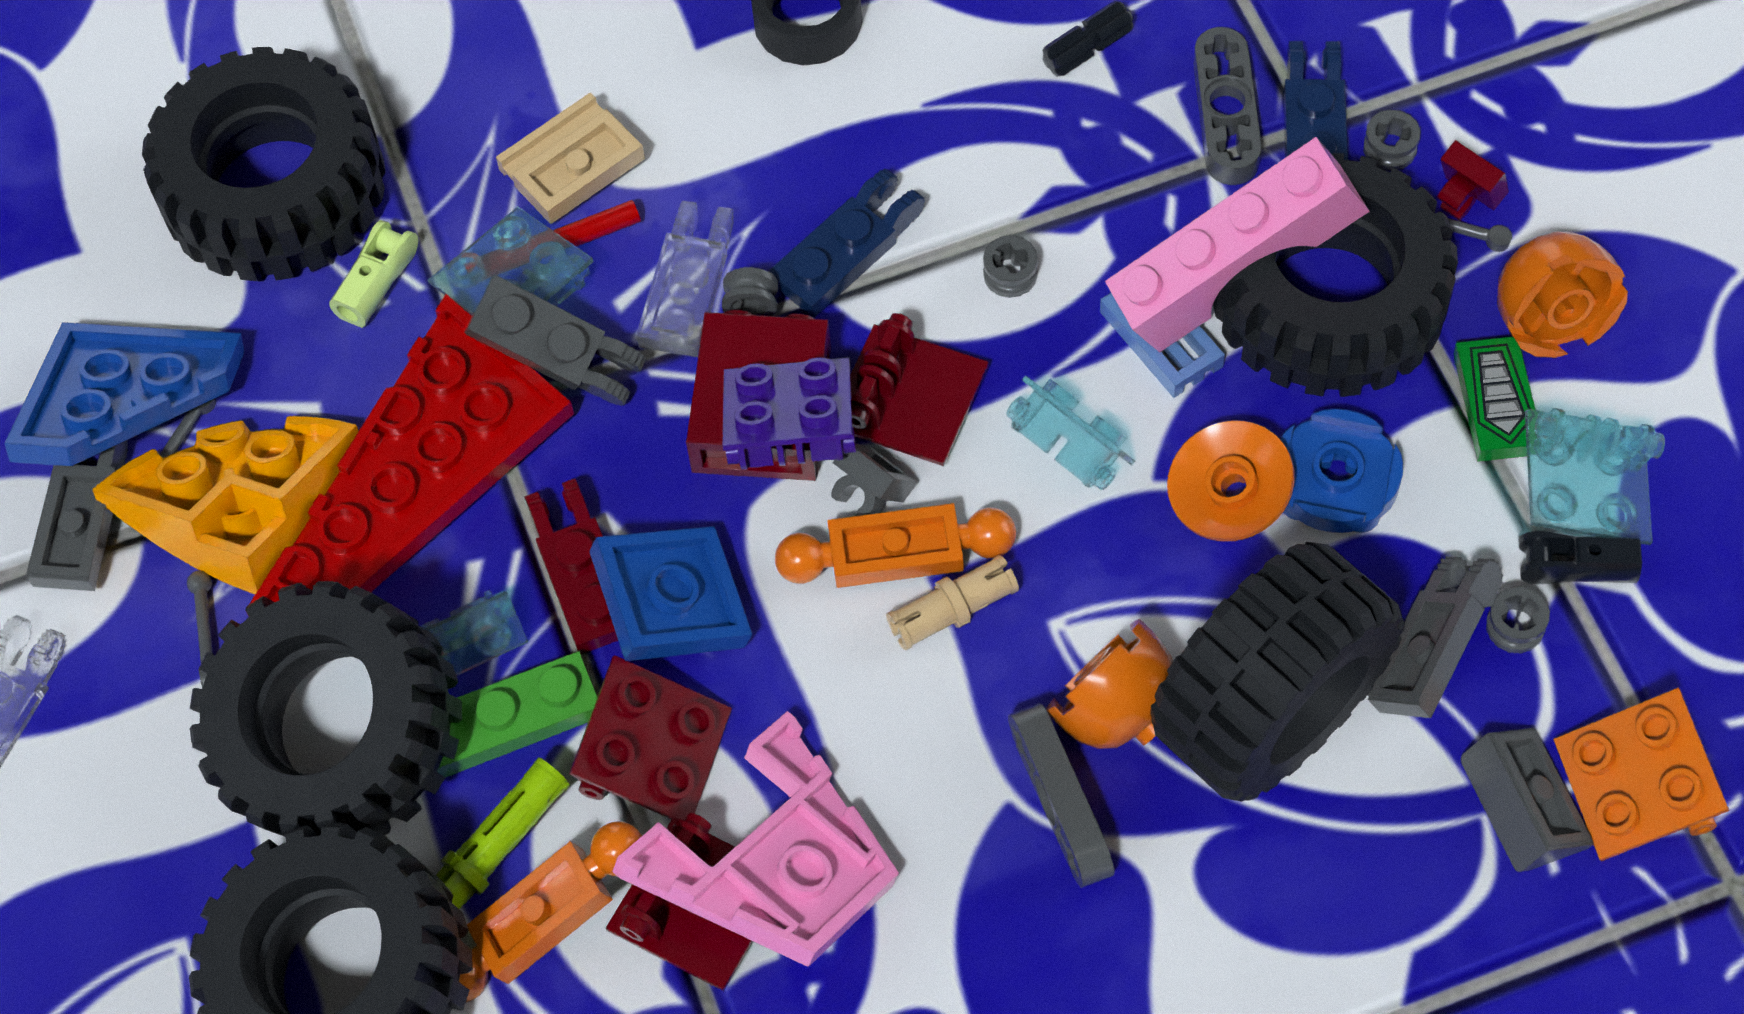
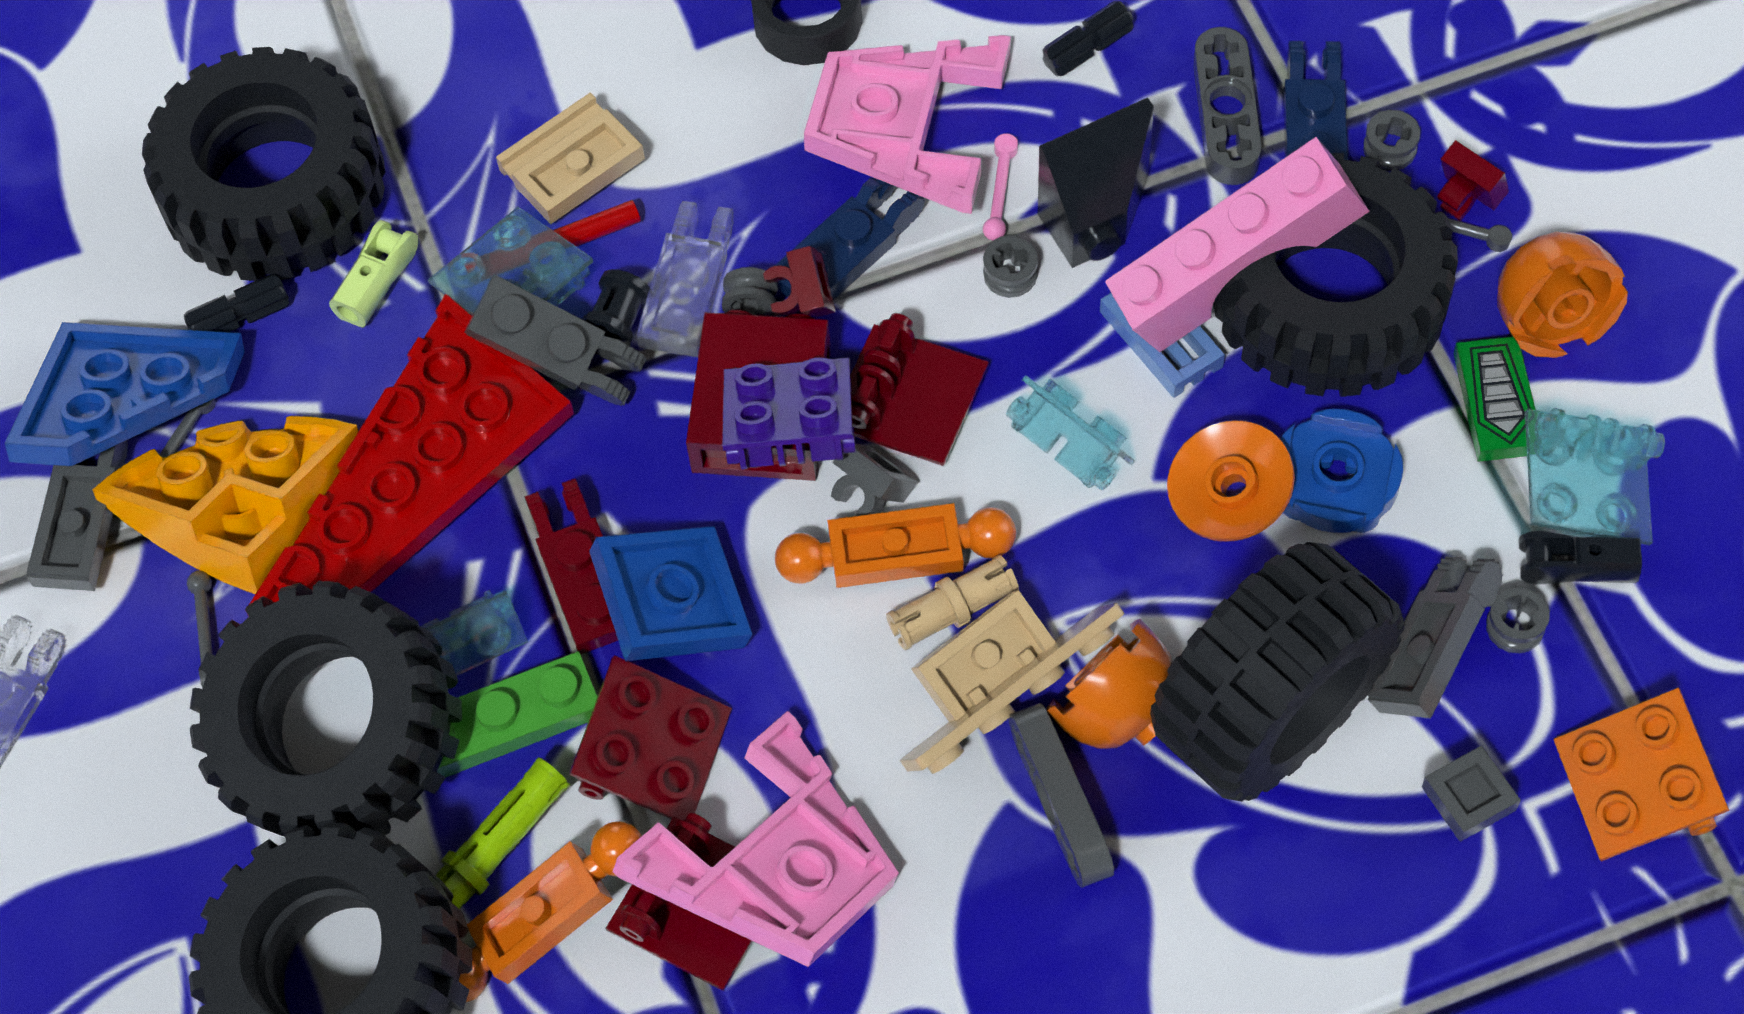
(250, 302): none -> black piece
(618, 304): none -> black bush
(808, 284): none -> dark red tile
(878, 110): none -> bright pink wing
(992, 665): none -> tan bracket
(1005, 148): none -> bright pink hinge
(1095, 182): none -> black slope
(1470, 793): none -> dark grey tile
(1525, 798): dark grey slope -> none

